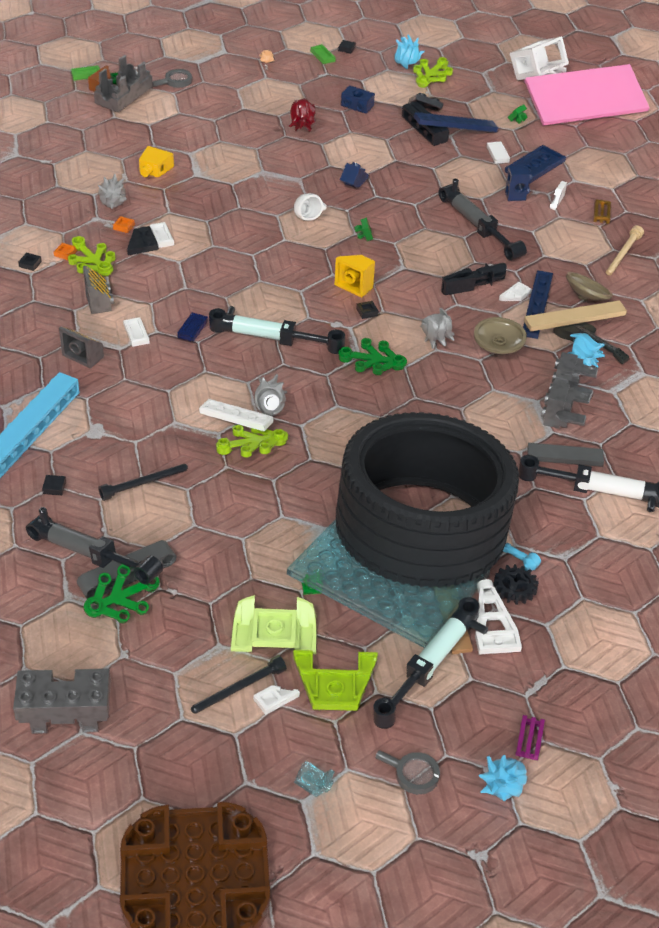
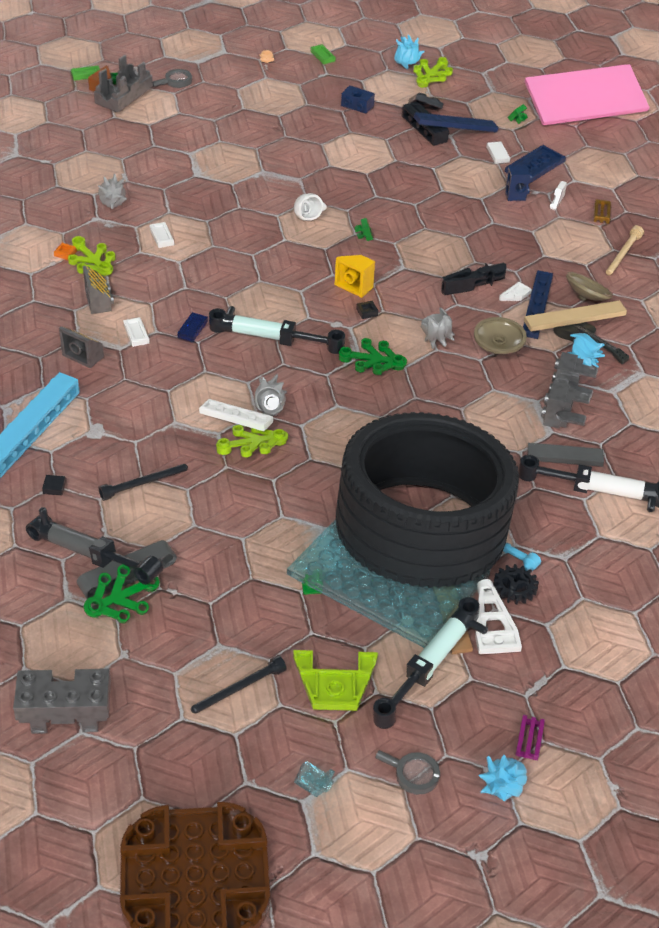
(29, 261): black tile -> none
(123, 224): orange tile -> none
(142, 241): black wing -> none
(155, 162): yellow torso -> none
(274, 627): yellowish green piece -> none
(274, 697): white tile -> none
(302, 114): dark red hair -> none
(347, 46): black tile -> none
(354, 175): dark blue slope -> none
(486, 224): black piece -> none
(533, 60): white piece -> none

